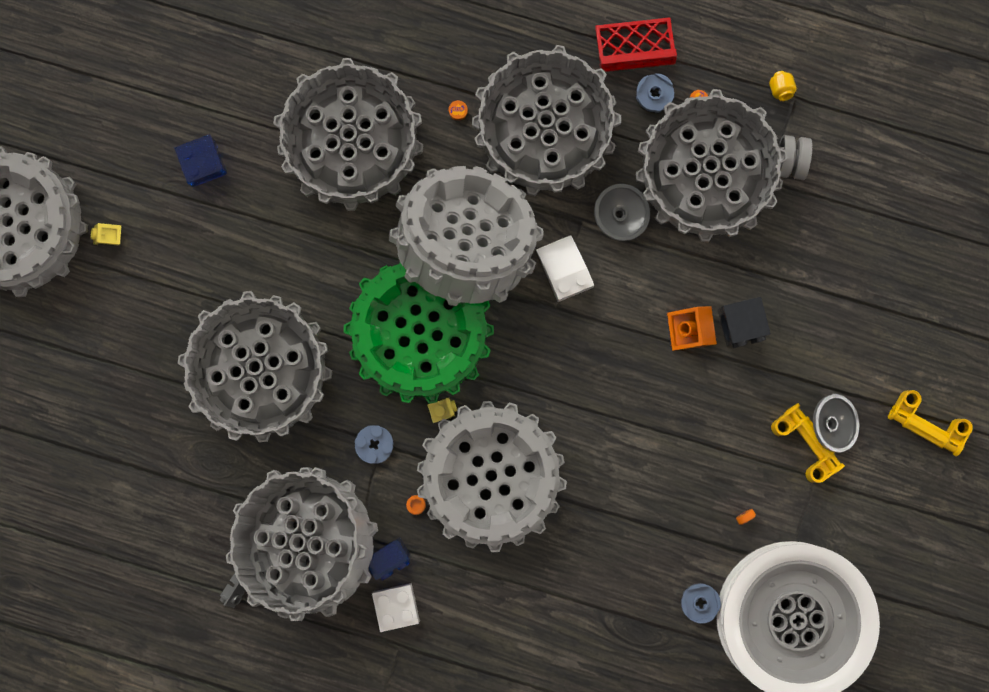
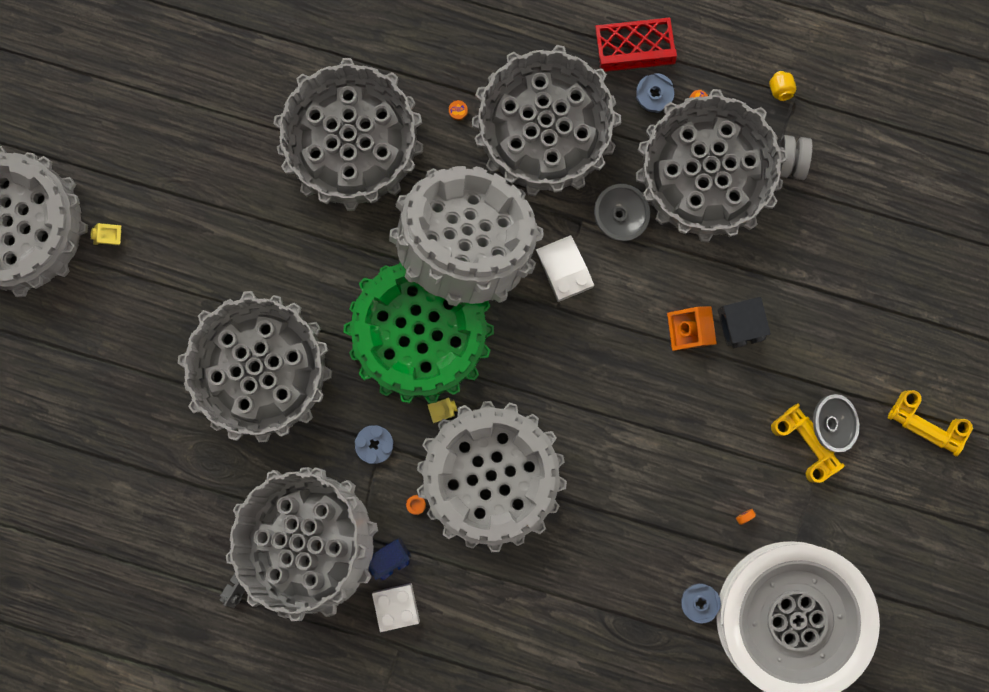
(200, 160): clear blue brick -> none

